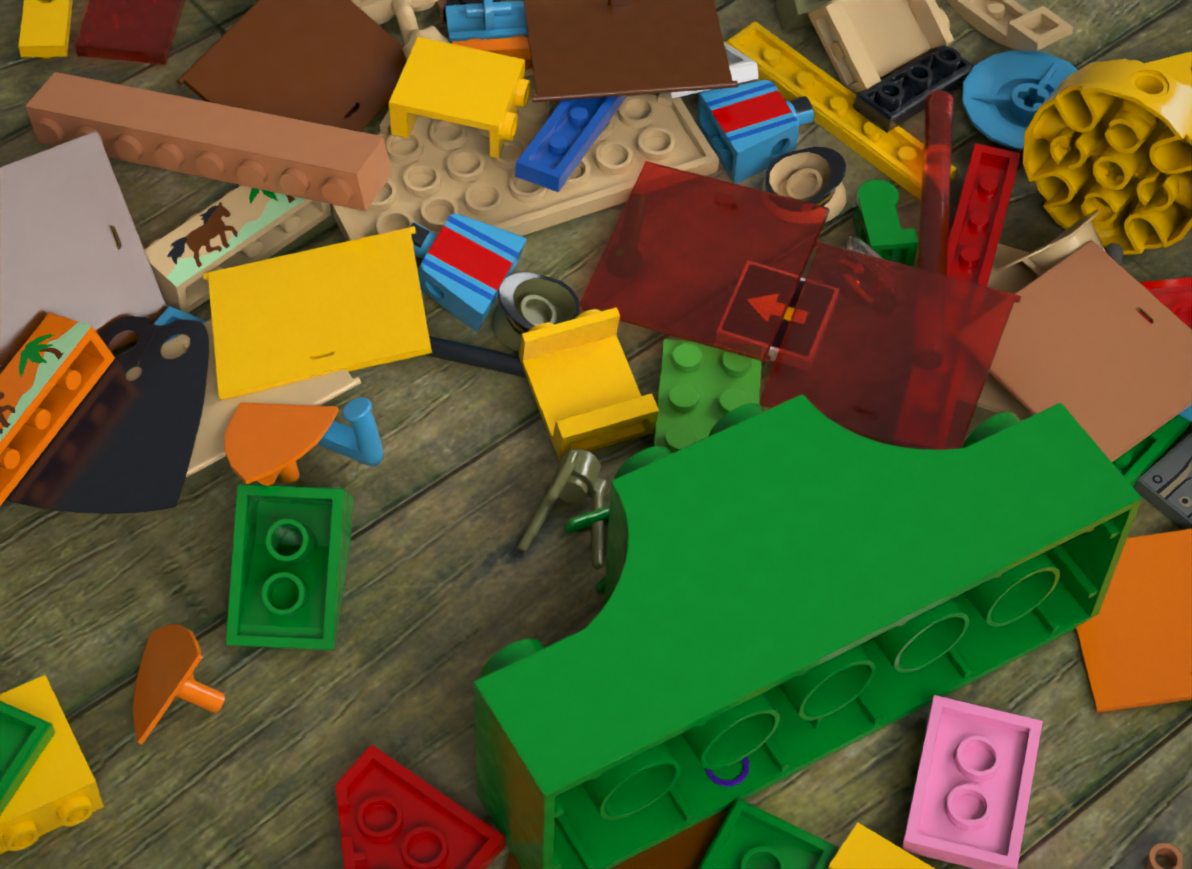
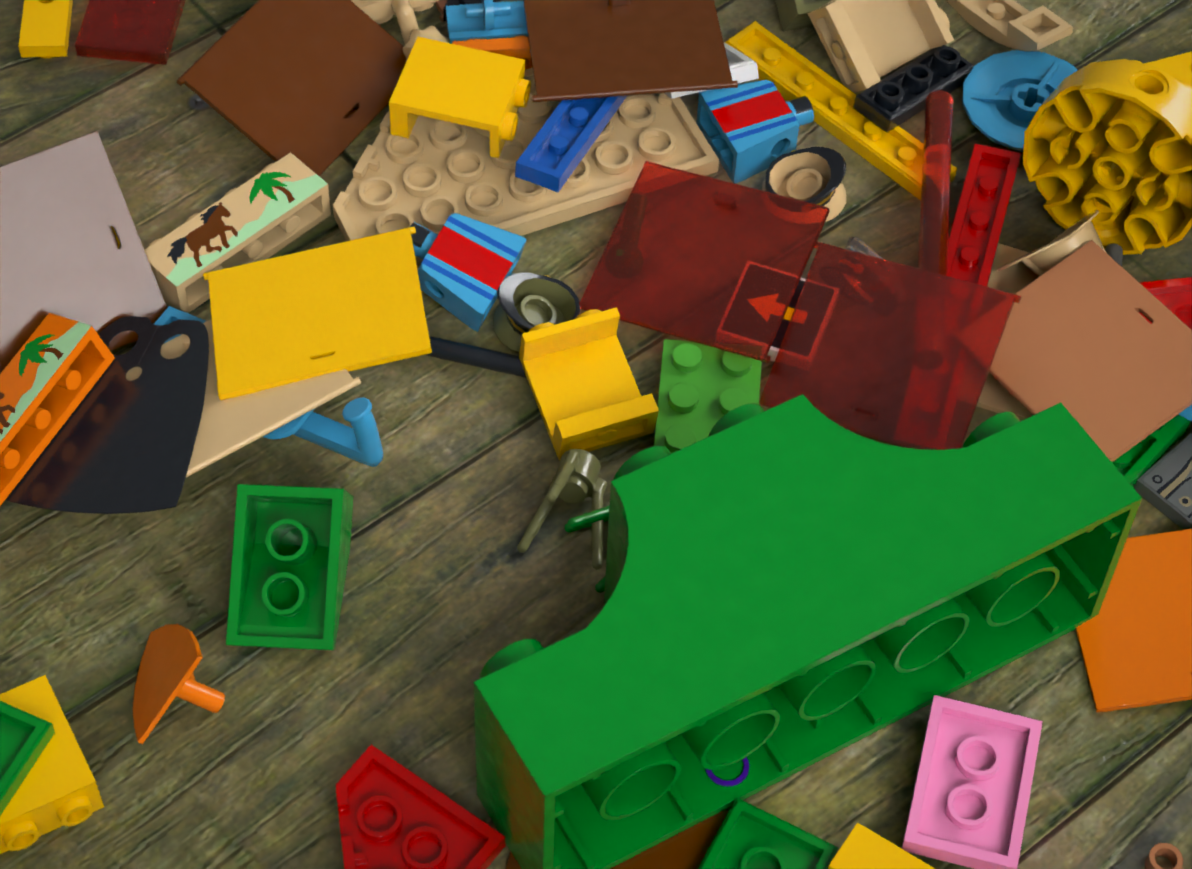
(214, 140): nougat brick -> none
(269, 439): orange shield -> none
(879, 225): green leg -> none

